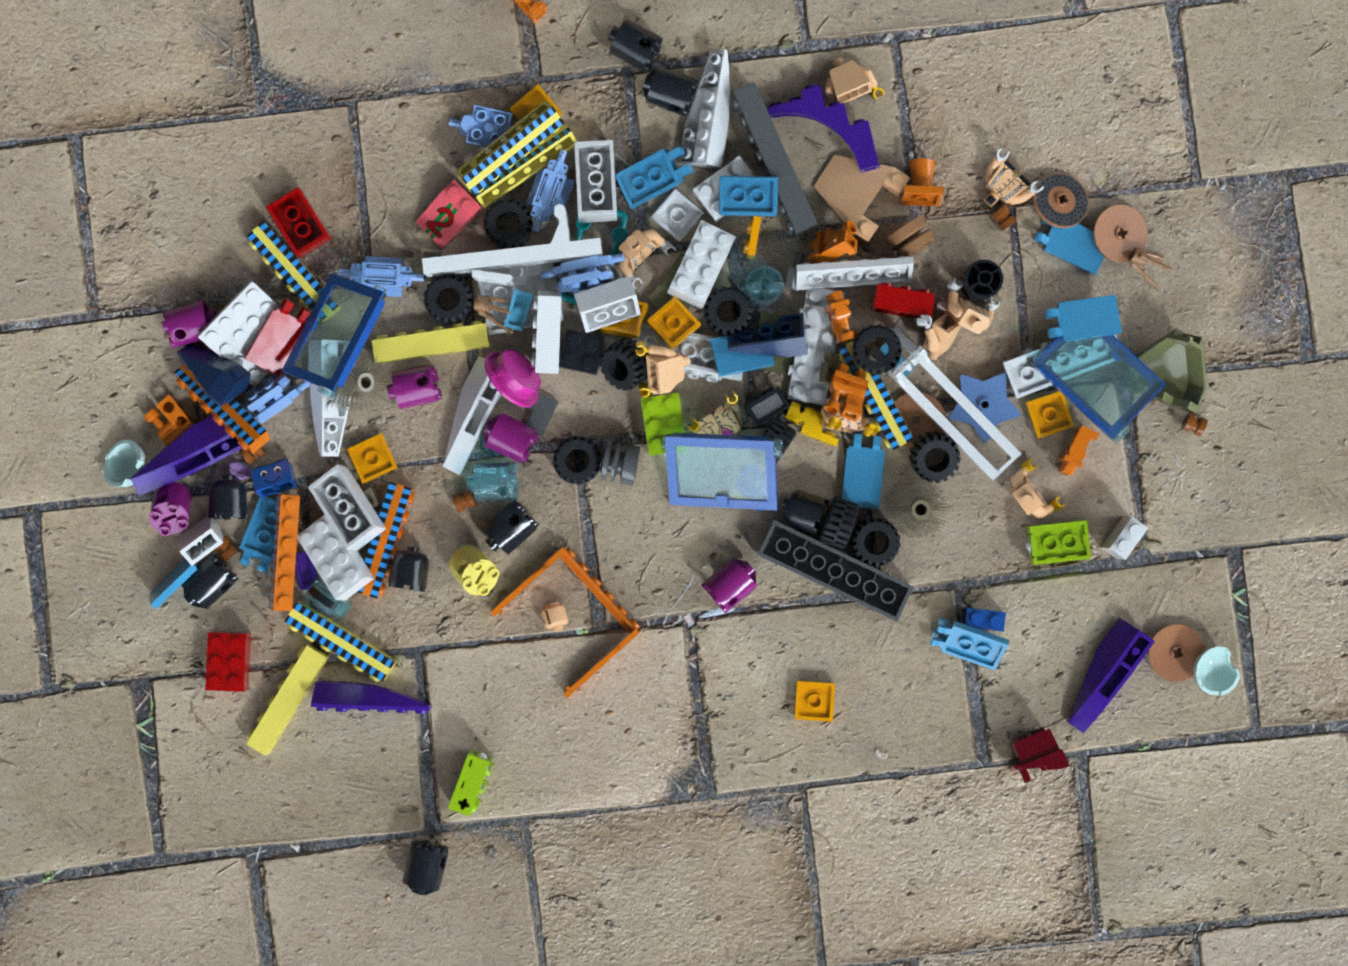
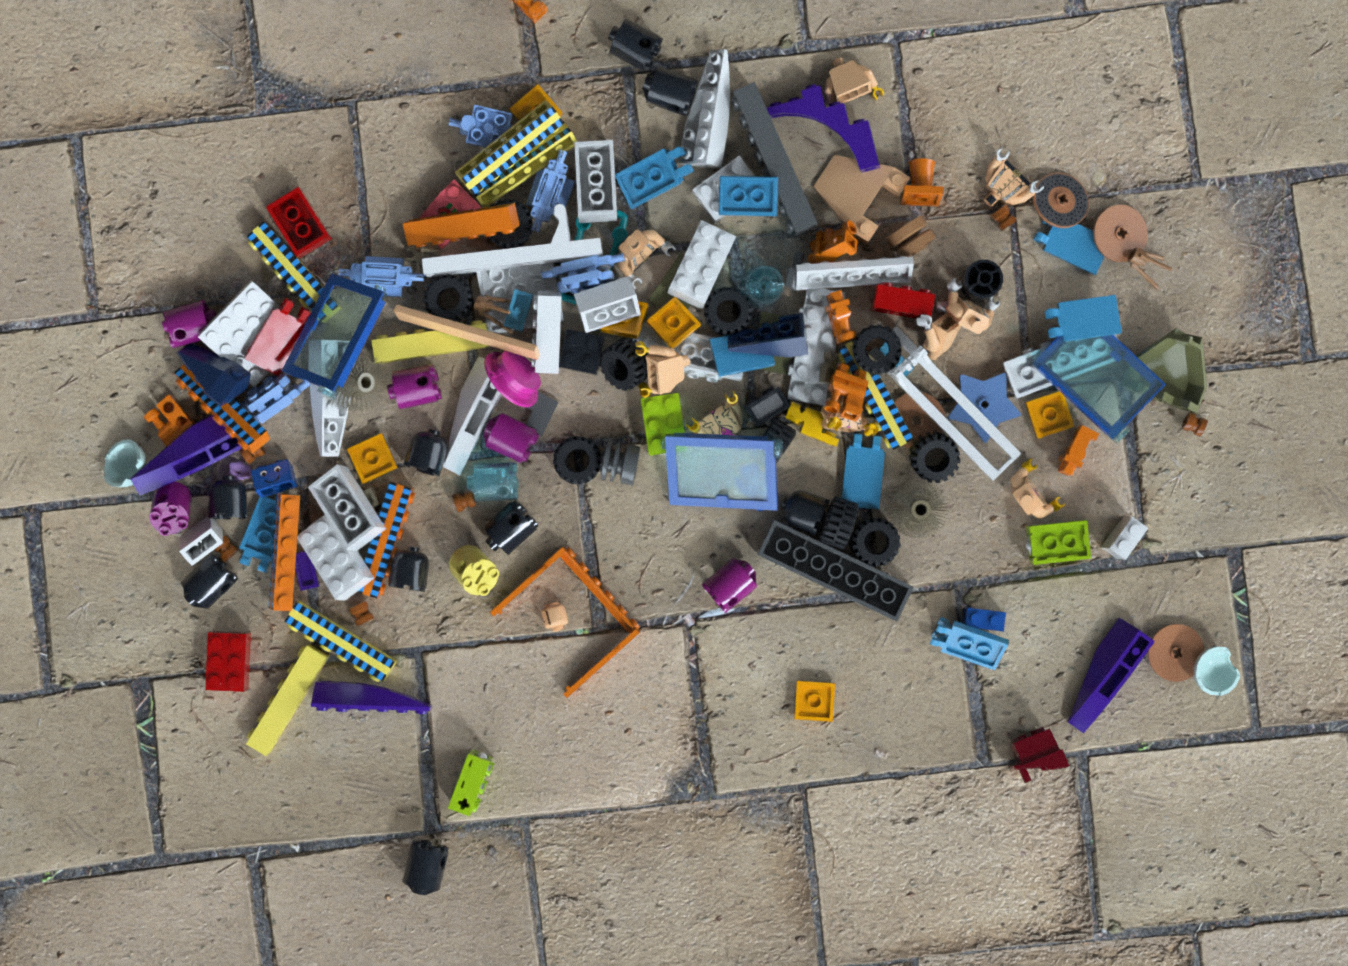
(171, 583): dark azure tile -> none
(324, 600): clear light blue brick -> none
(359, 609): none -> dark orange wheel
(427, 452): none -> black cylinder
(461, 224): none -> orange brick
(467, 332): none -> light nougat tile
(492, 277): white tile -> none
(677, 215): white tile -> none
(753, 231): light orange plate -> none

